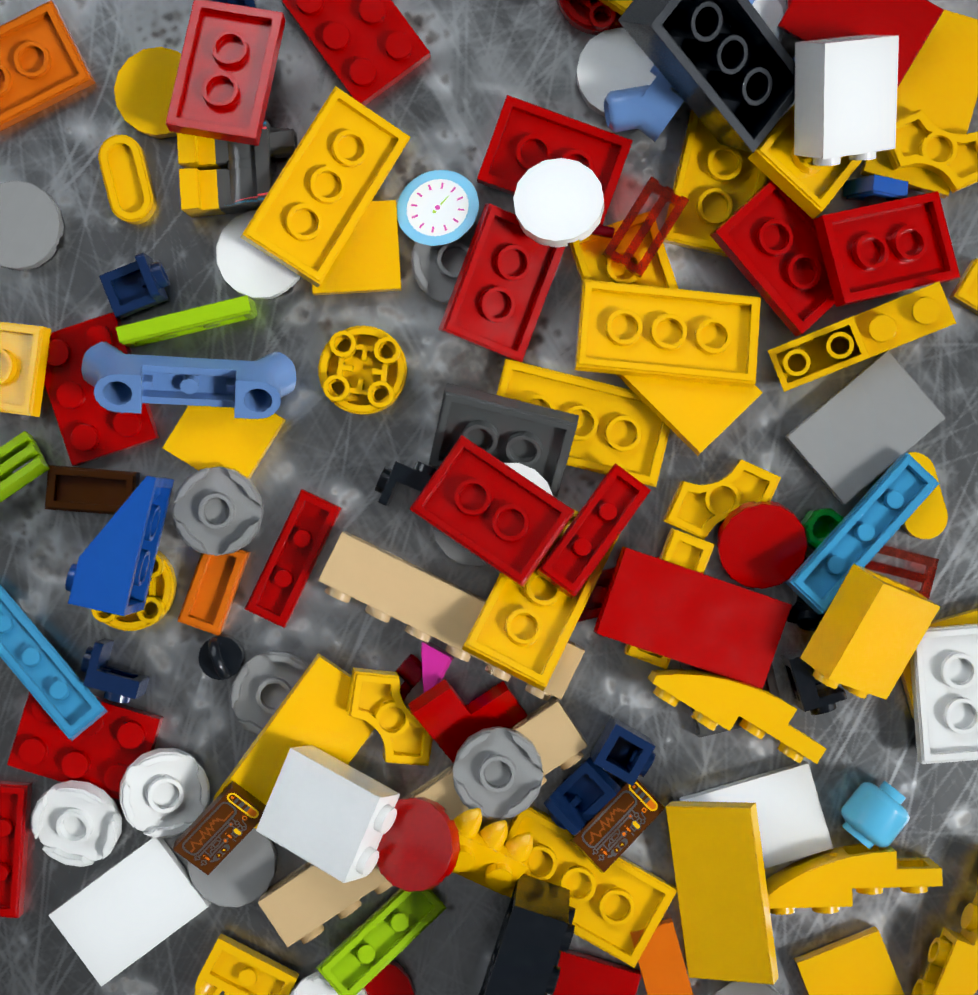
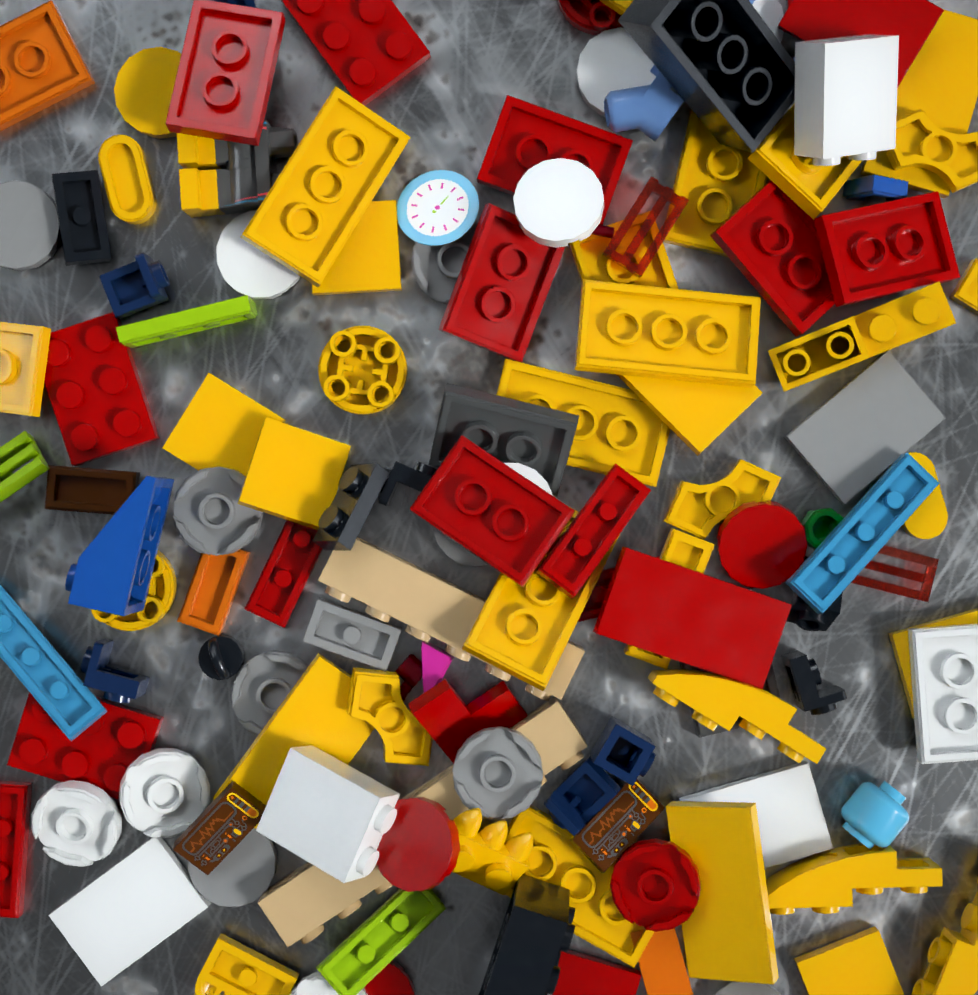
(81, 217): none -> black plate
(130, 380): medium blue plate -> none
(293, 473): none -> yellow tile
(351, 506): none -> plate
(352, 634): none -> light grey plate
(655, 884): none -> red tile
(868, 634): yellow brick -> none

